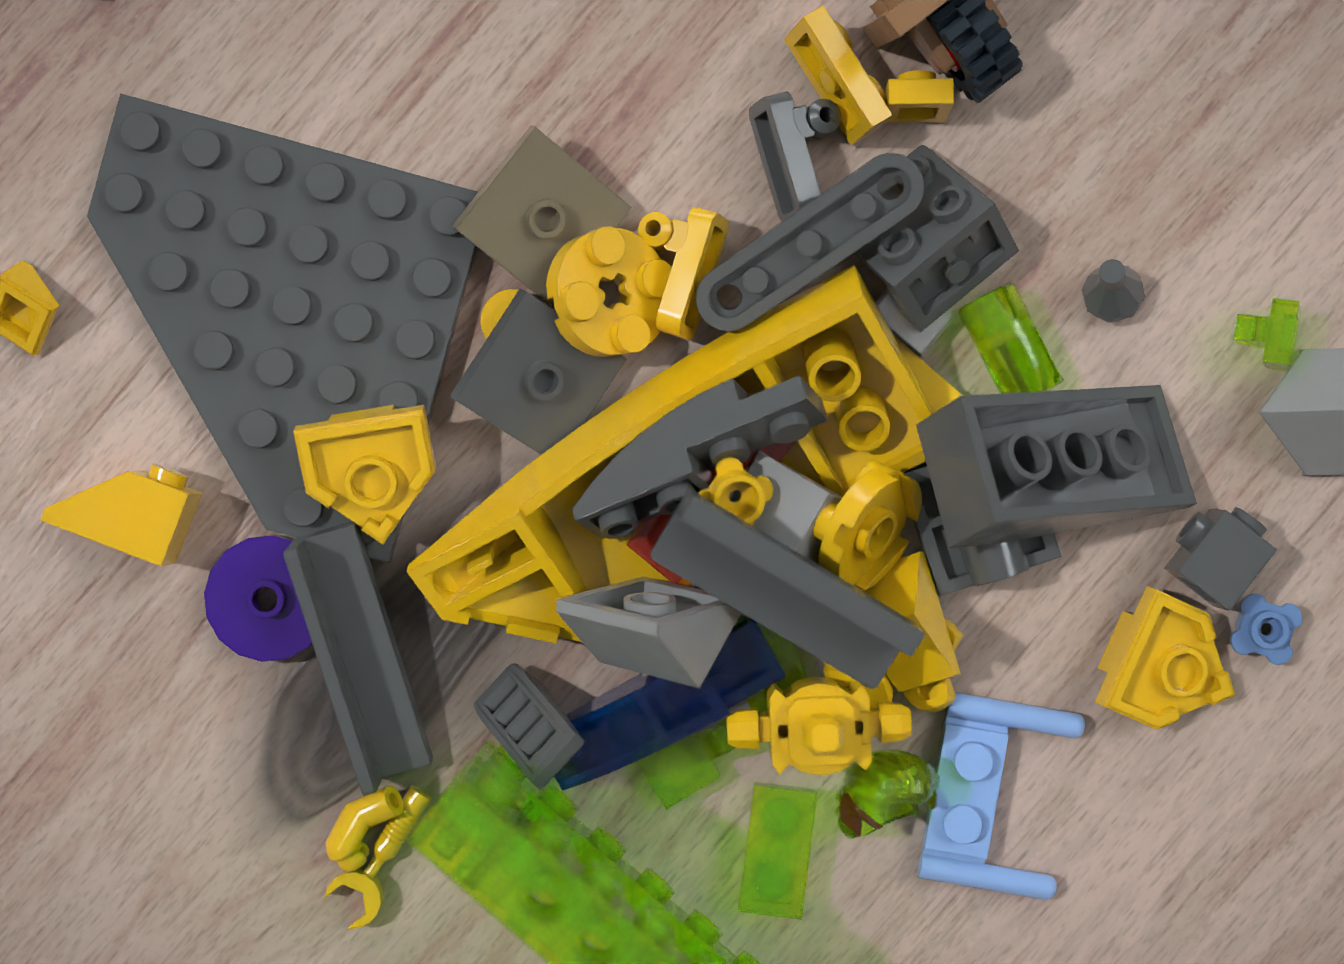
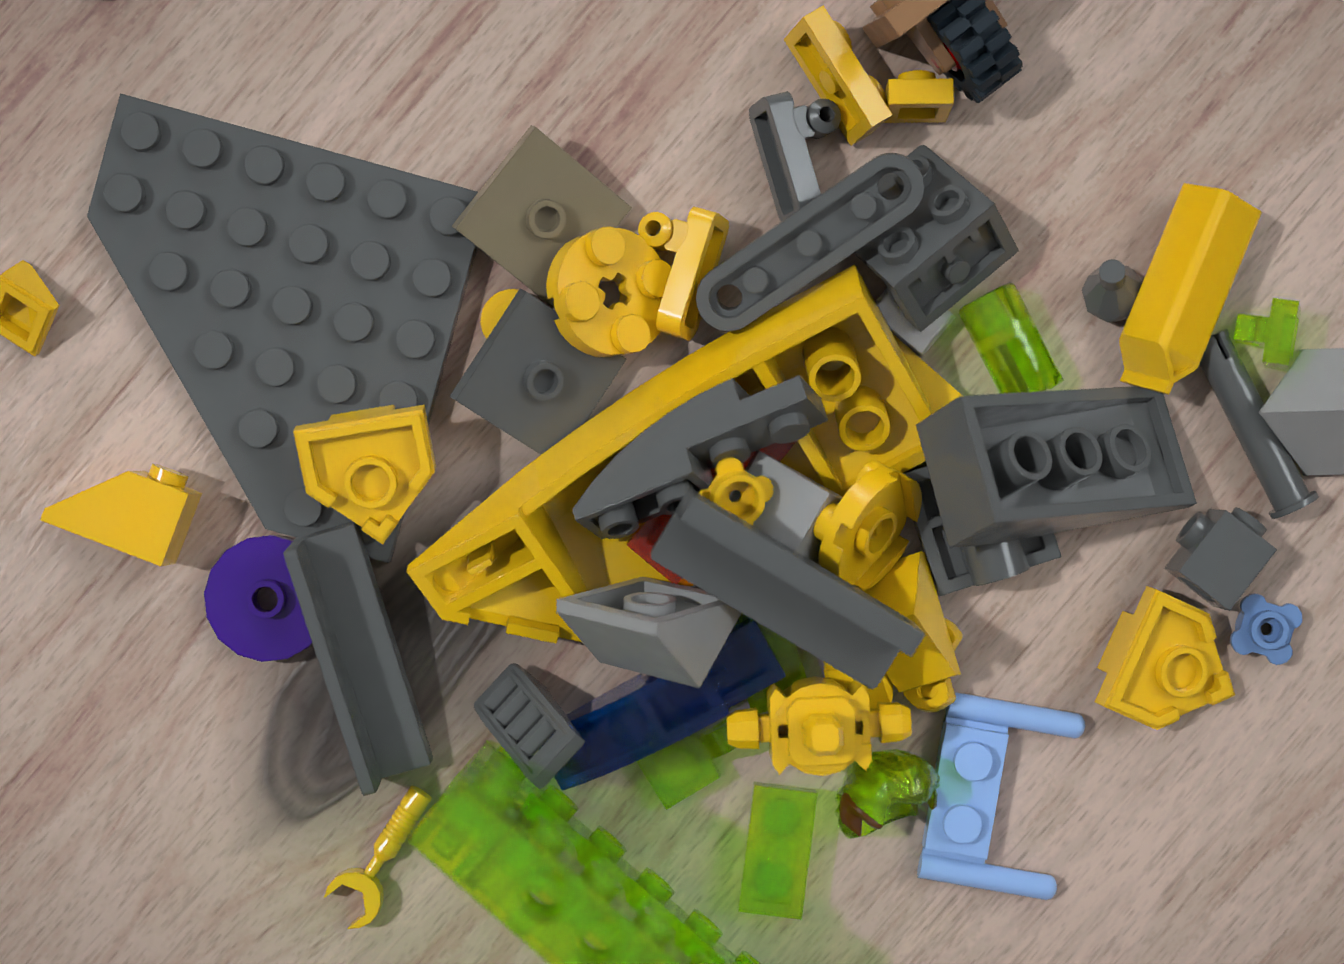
(355, 819): yellow arm -> none
(1185, 286): none -> yellow piece
(1262, 447): none -> dark grey pin

